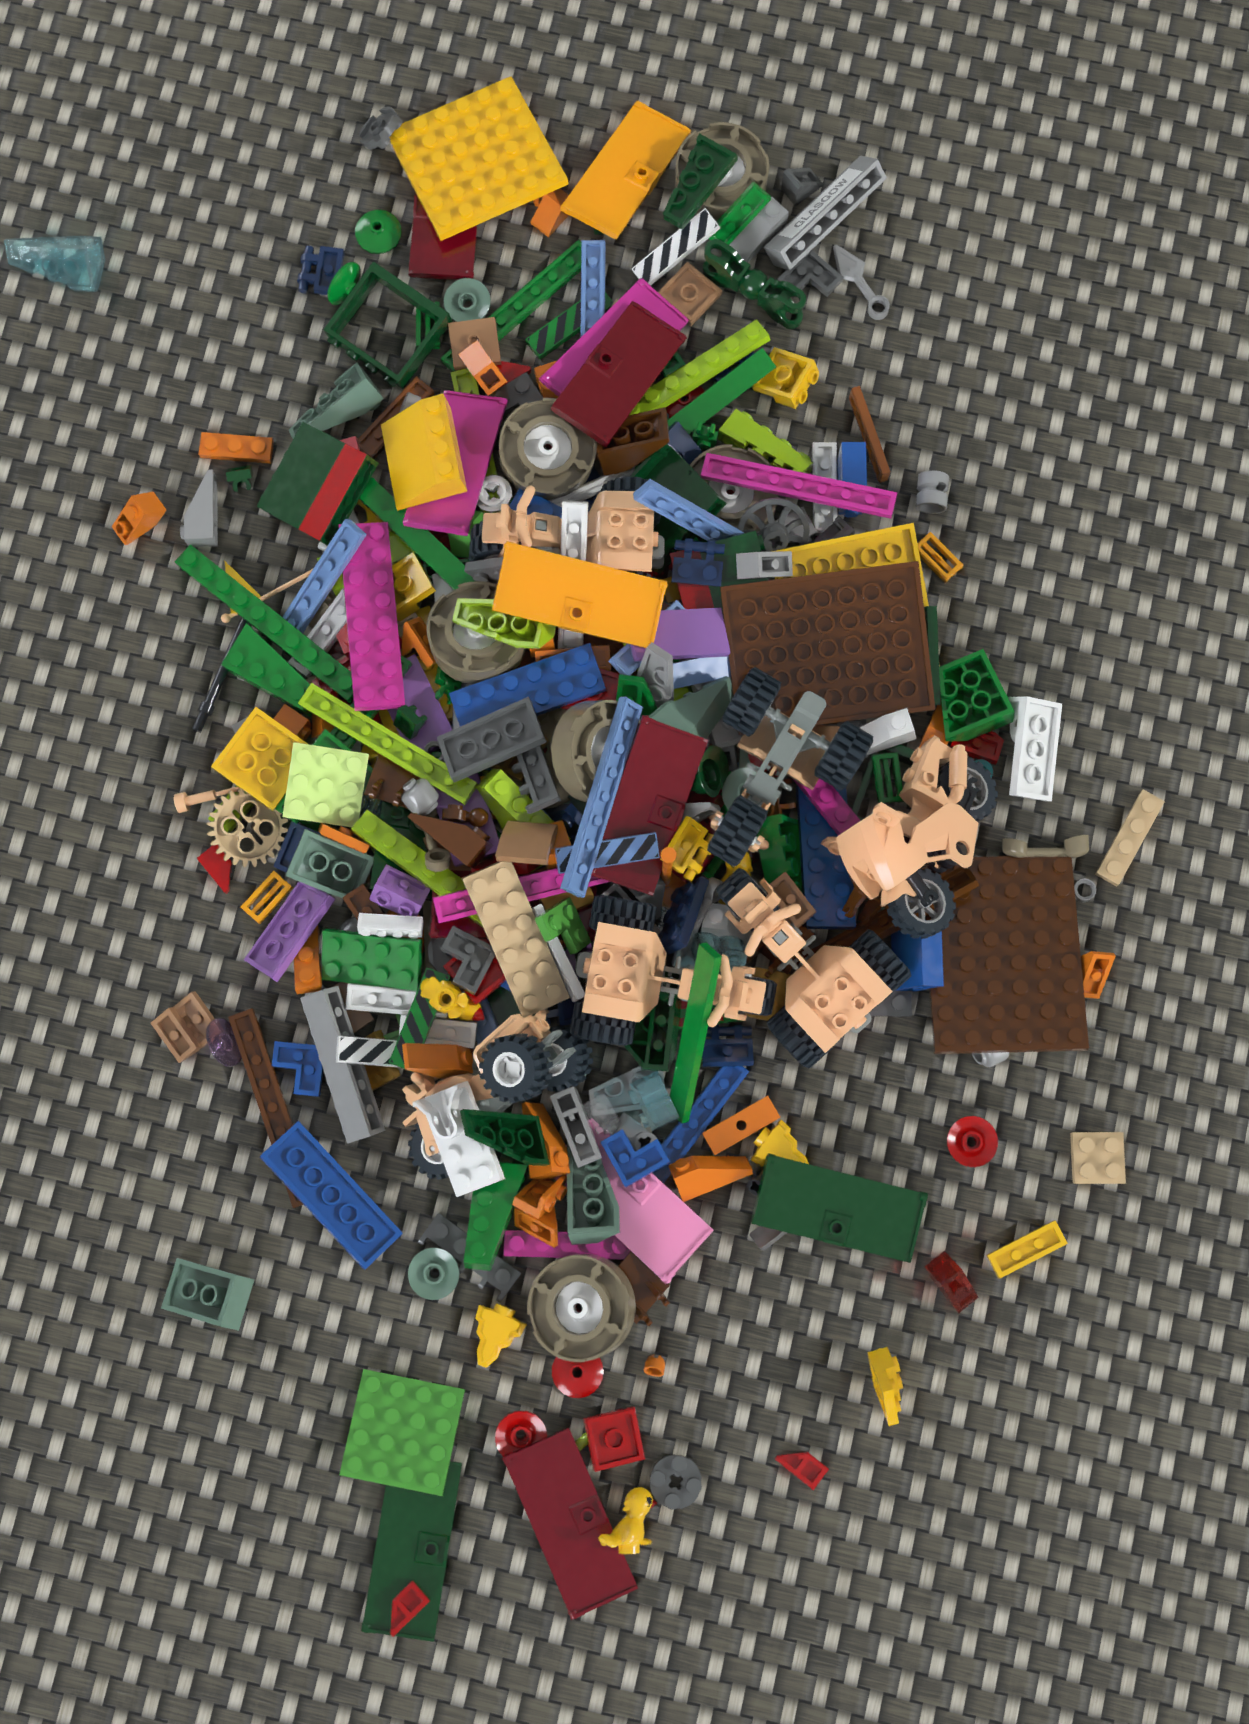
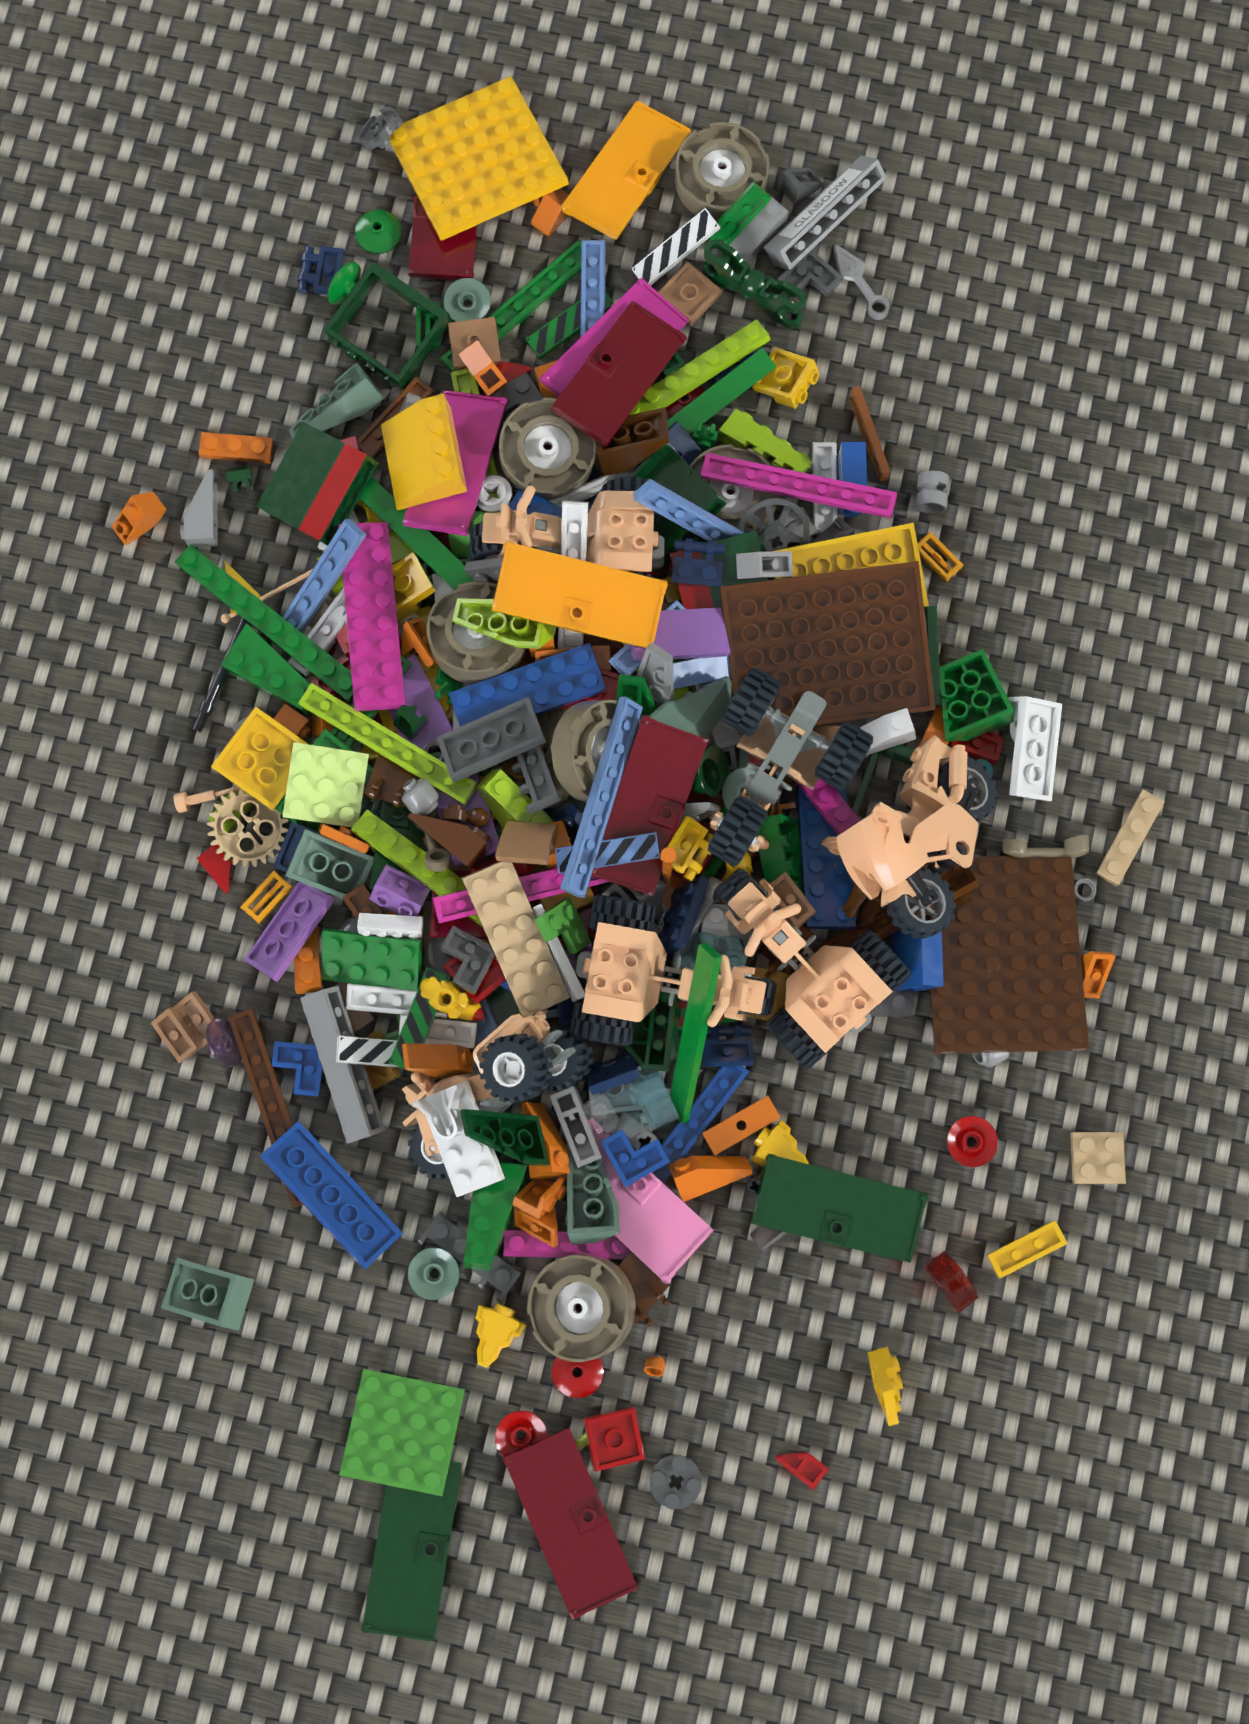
(65, 259): clear light blue wedge -> none
(406, 1606): red tile -> none
(612, 1073): none -> dark blue plate
(630, 1530): yellow animal -> none
(704, 171): dark green wing -> none
(878, 778): green tile -> none

